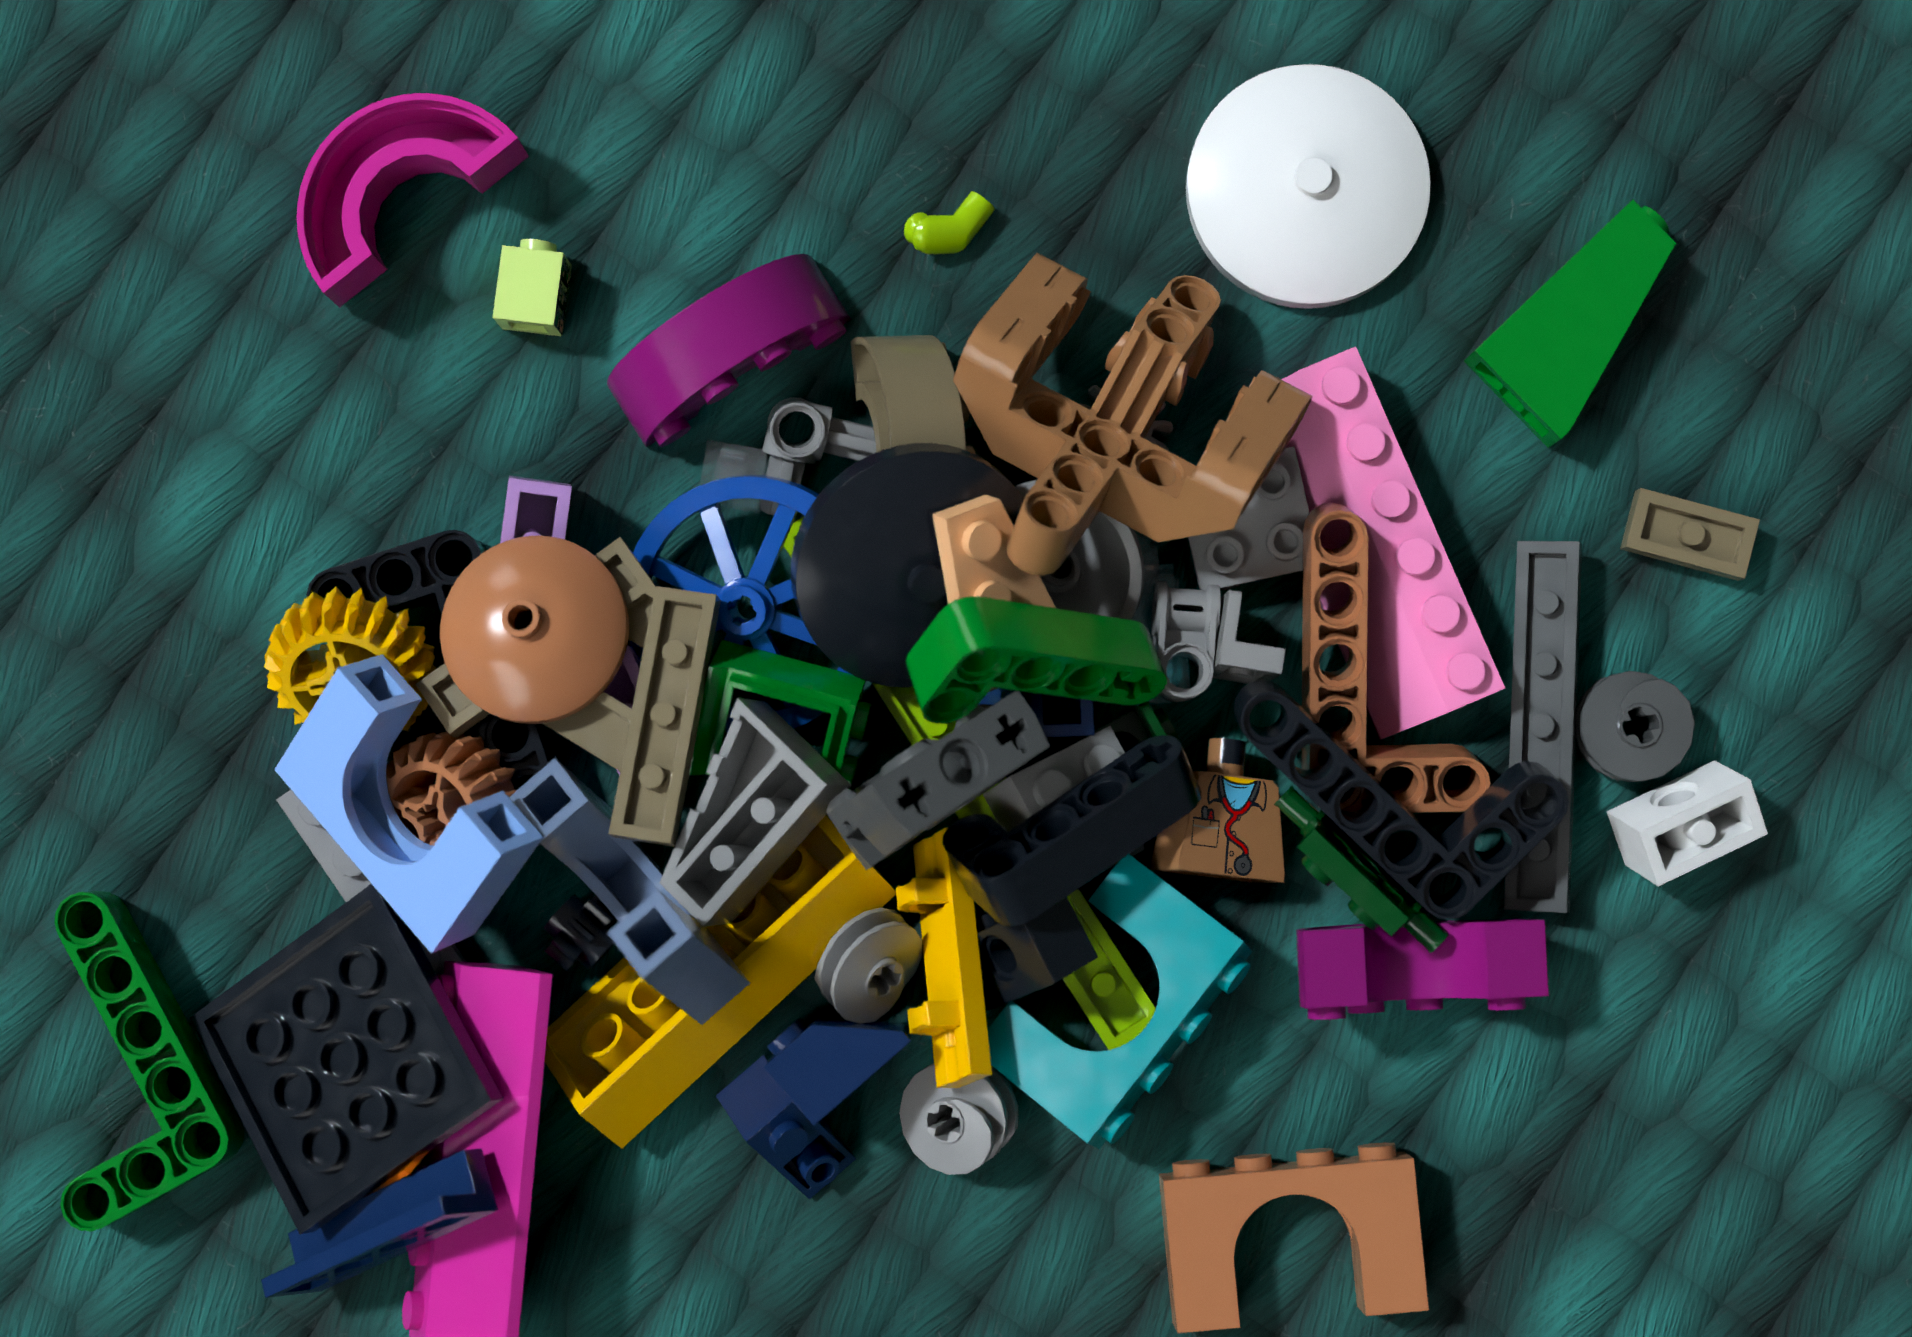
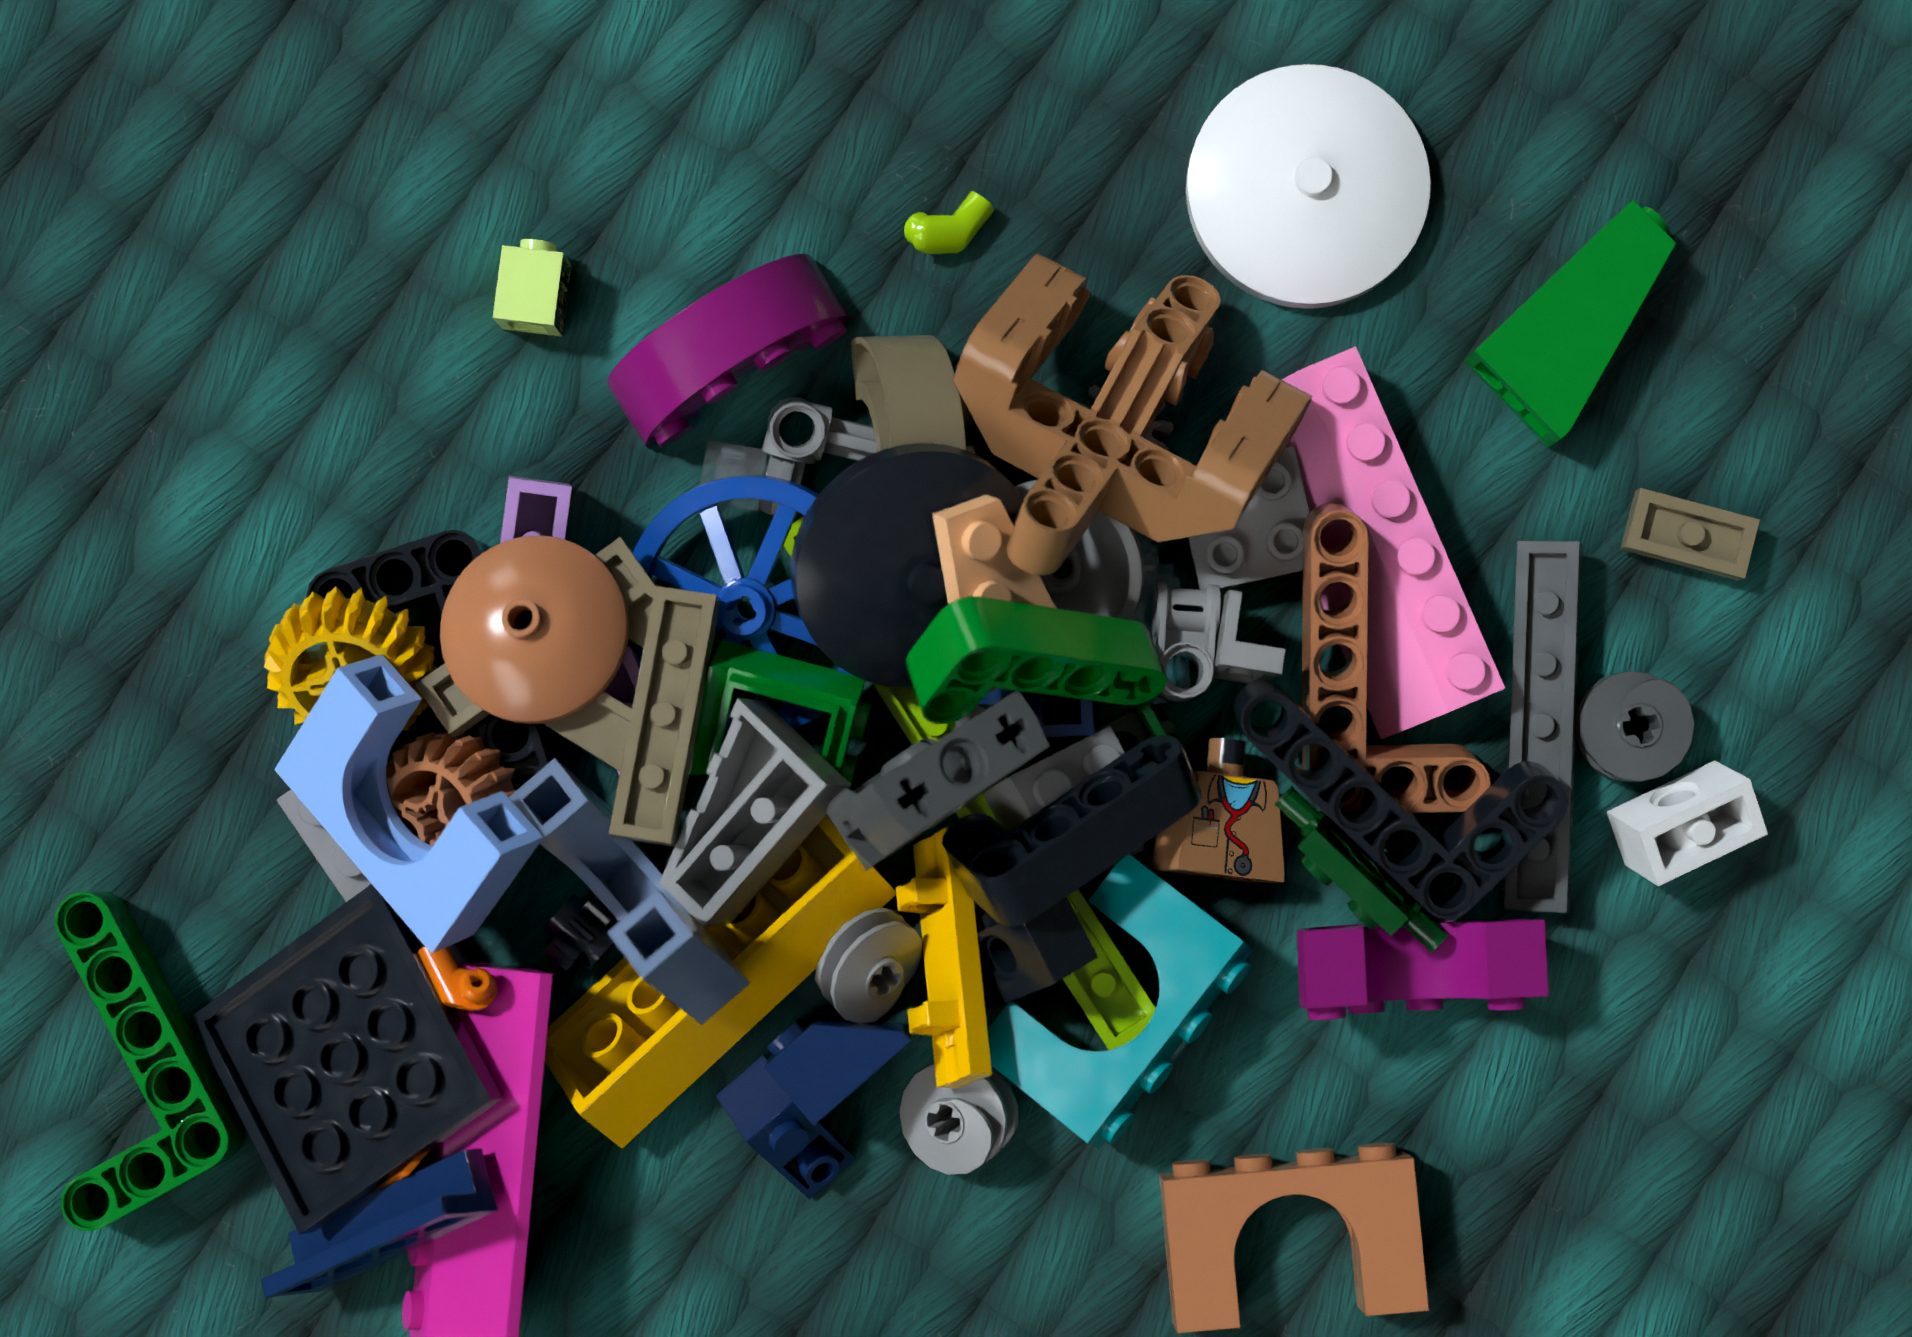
(372, 156): dark pink brick -> none
(458, 986): none -> orange arm

